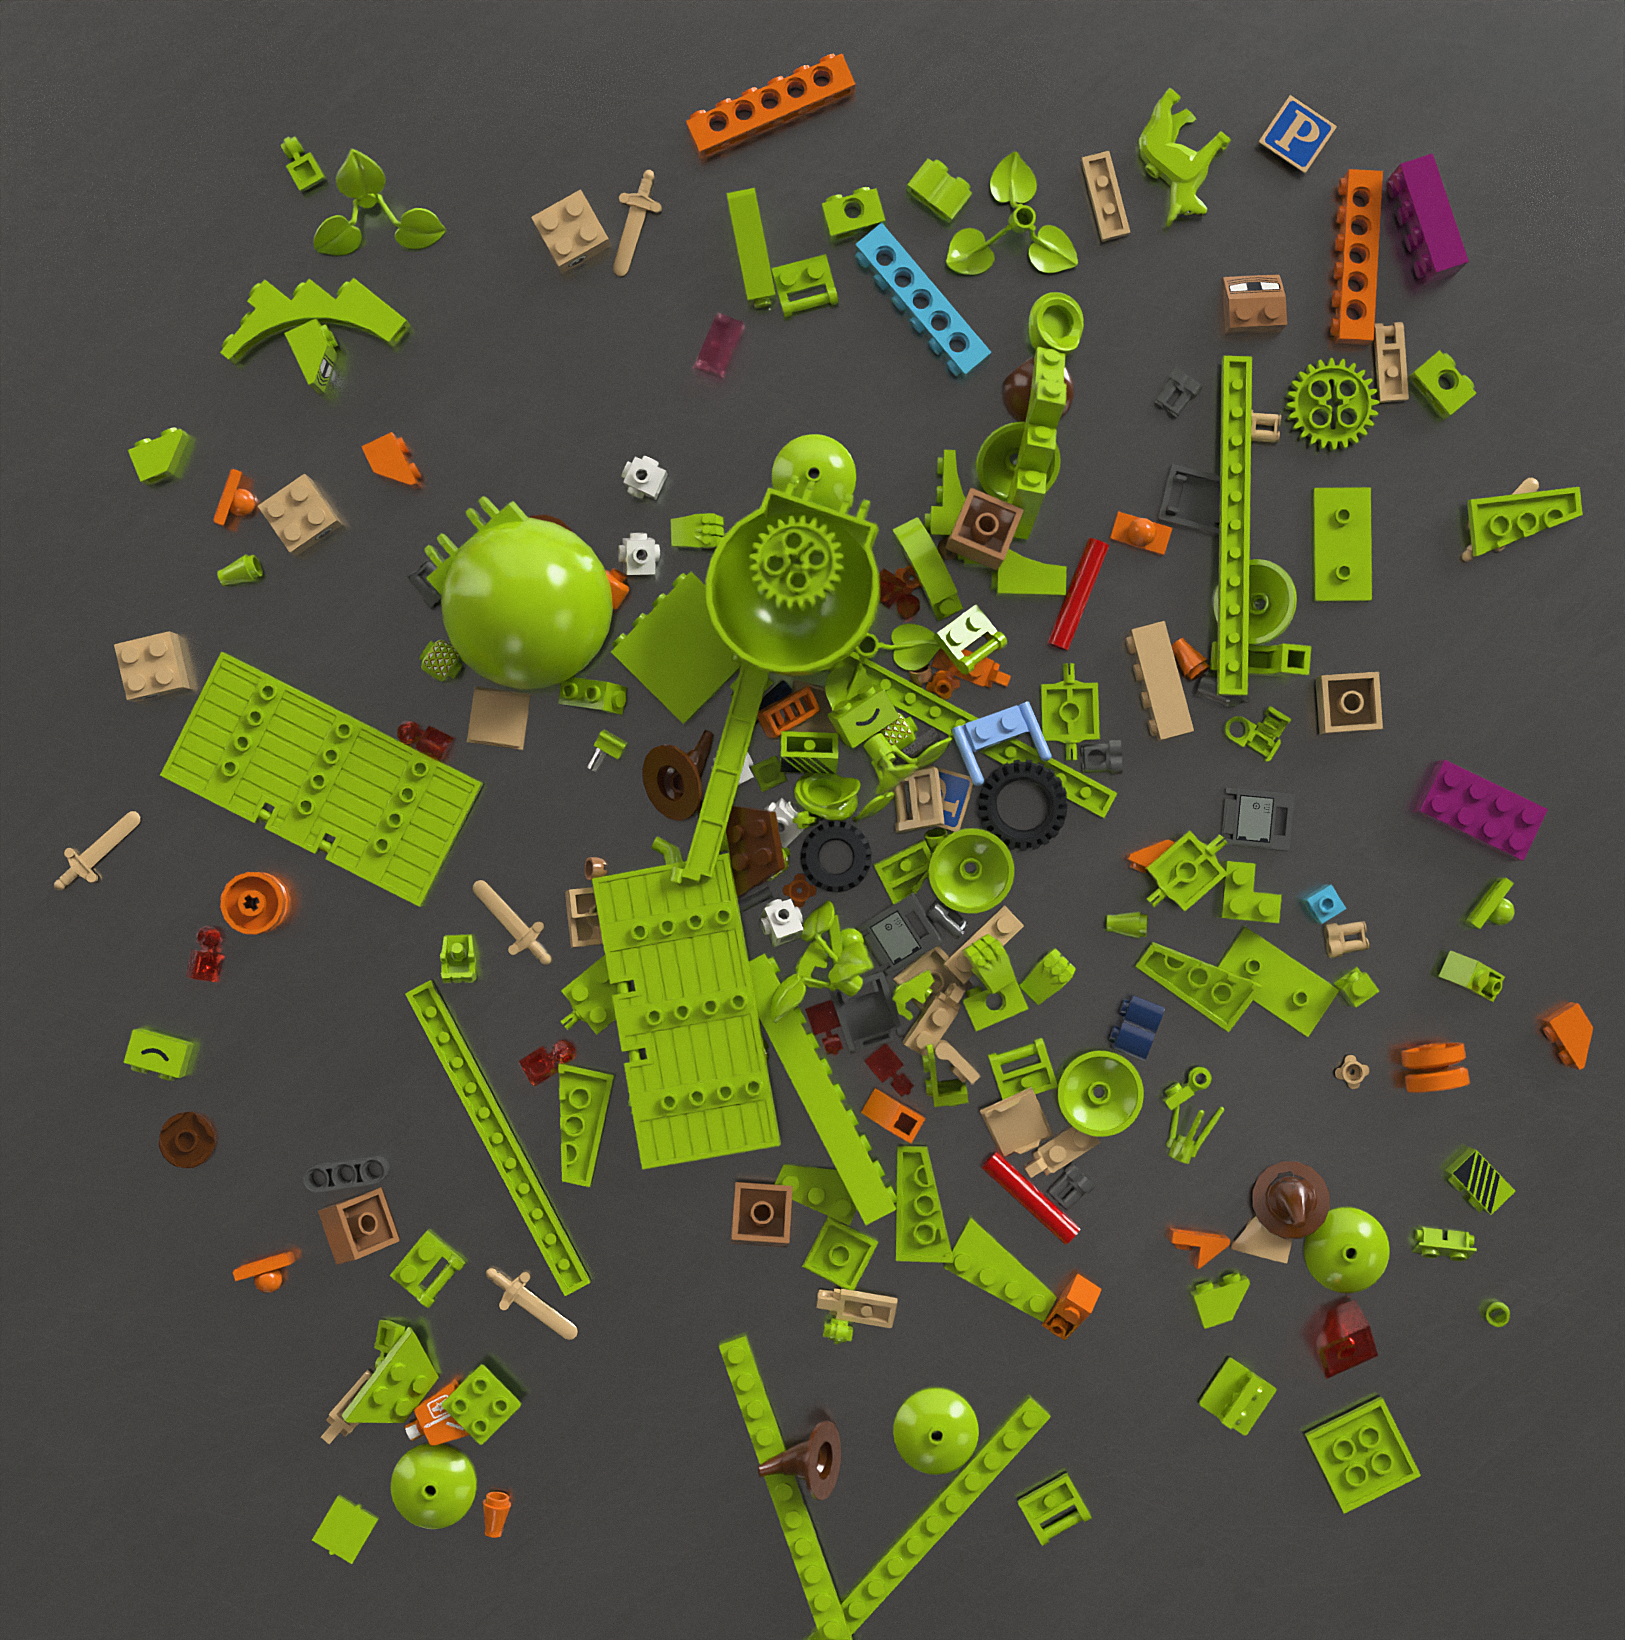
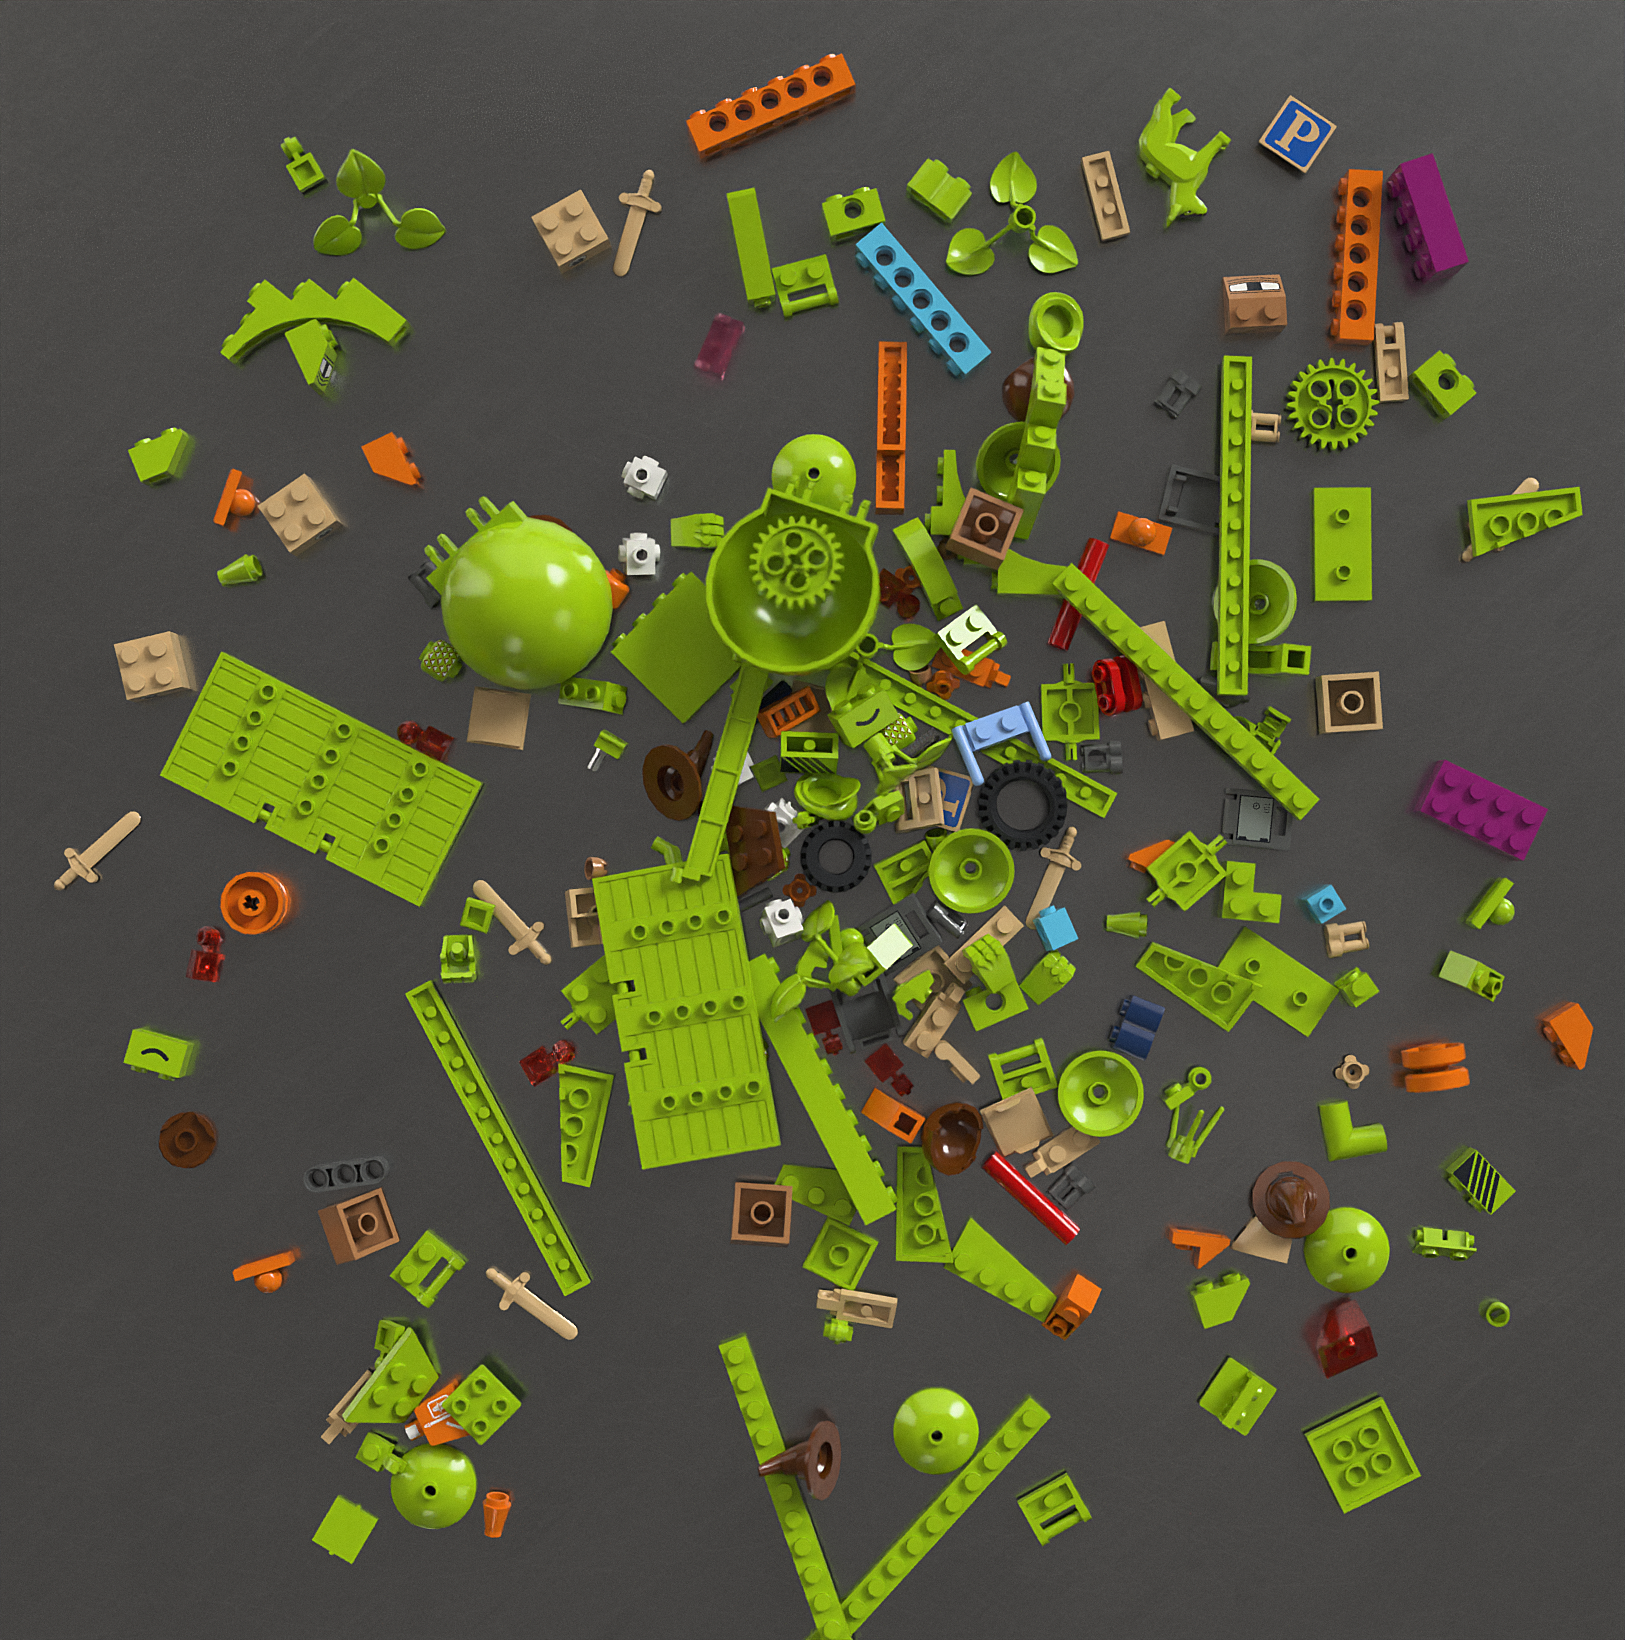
(377, 1454): none -> lime plate
(477, 915): none -> lime tile
(884, 810): none -> lime plate
(884, 952): none -> slope
(891, 428): none -> orange slope
(944, 1093): lime bracket -> none
(952, 1137): none -> reddish brown cylinder
(1054, 928): none -> medium azure brick
(1059, 860): none -> tan sword
(1117, 685): none -> red brick
(1185, 692): none -> lime plate
(1189, 659): orange cone -> none
(1344, 1140): none -> lime brick

